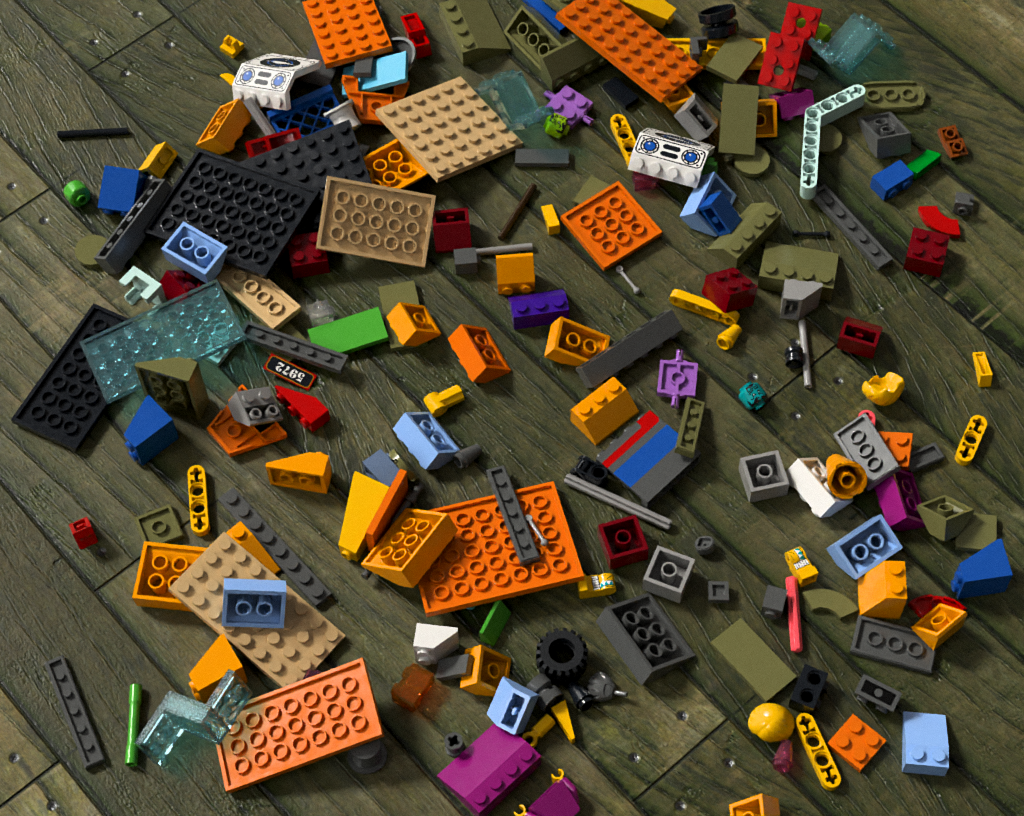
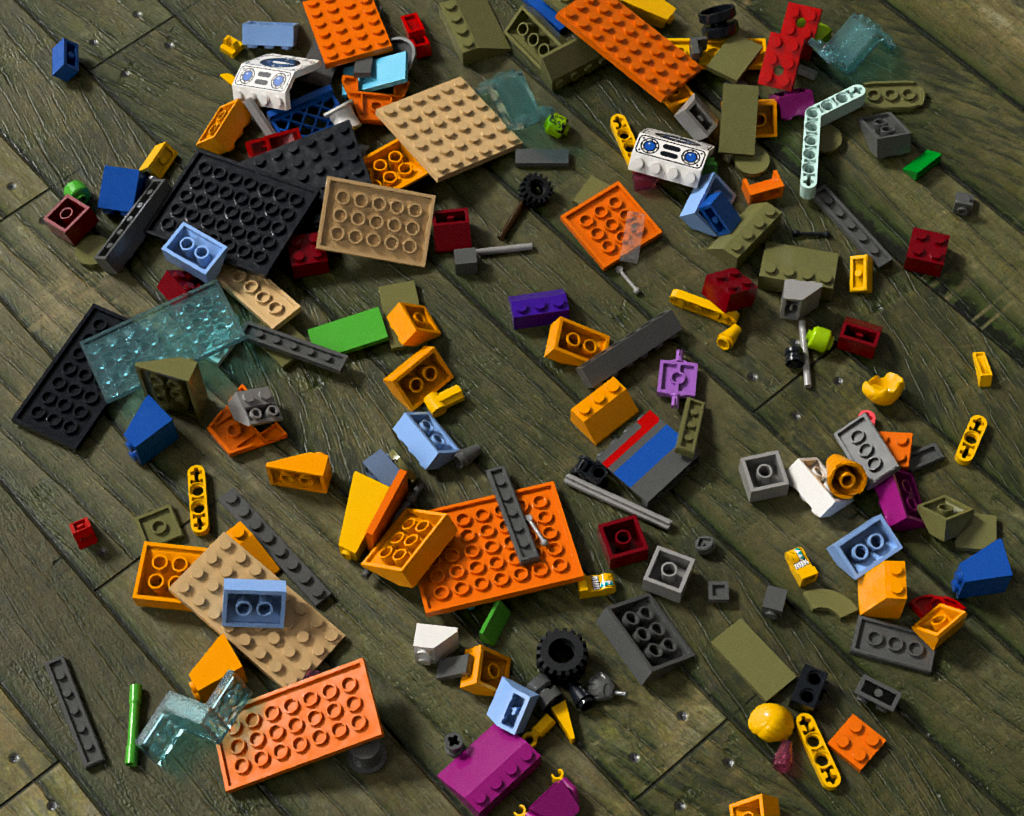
(65, 59): none -> blue brick
(71, 219): none -> dark red brick
(92, 132): black bar -> none
(143, 287): light aqua panel -> none
(269, 34): none -> light blue slope
(289, 371): sticker -> none
(308, 409): red slope -> none
(320, 313): clear brick -> none
(412, 687): clear orange brick -> none
(418, 377): none -> light orange slope
(478, 353): orange slope -> none
(515, 273): light orange slope -> none
(531, 198): none -> black tyre
(551, 219): yellow piece -> none
(570, 105): medium lavender plate -> none
(620, 93): black tile -> none
(632, 237): none -> clear tile
(752, 395): teal head -> none
(763, 190): none -> orange panel
(794, 614): coral axle -> none
(819, 339): none -> lime head
(861, 274): none -> yellow slope
(892, 180): blue brick -> none
(925, 744): light blue slope -> none
(937, 221): red tile -> none
(952, 142): dark orange slope -> none

